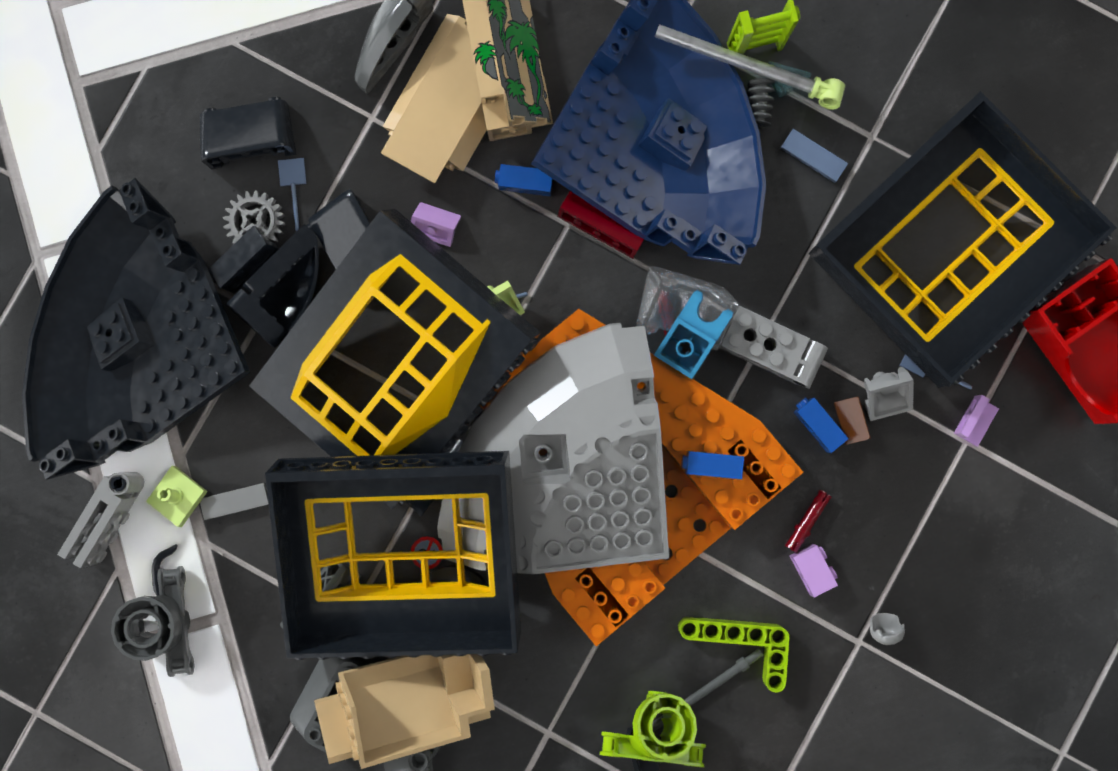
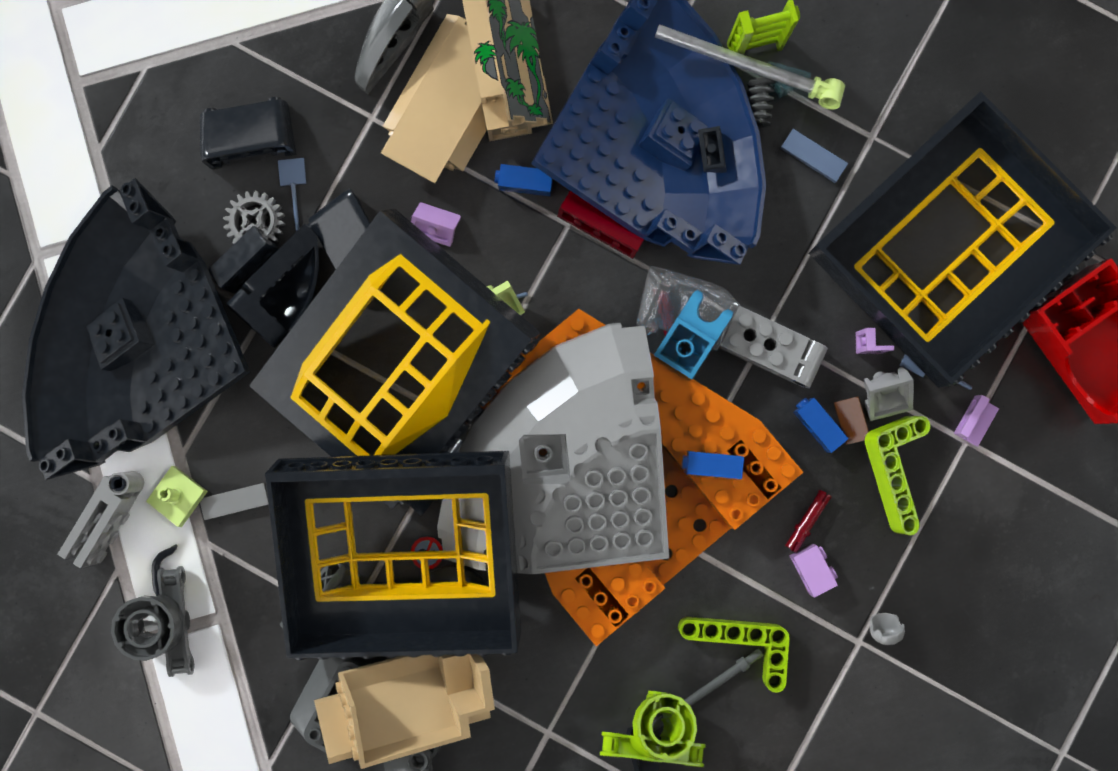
(712, 150): none -> black slope
(867, 343): none -> lavender panel
(893, 470): none -> lime beam

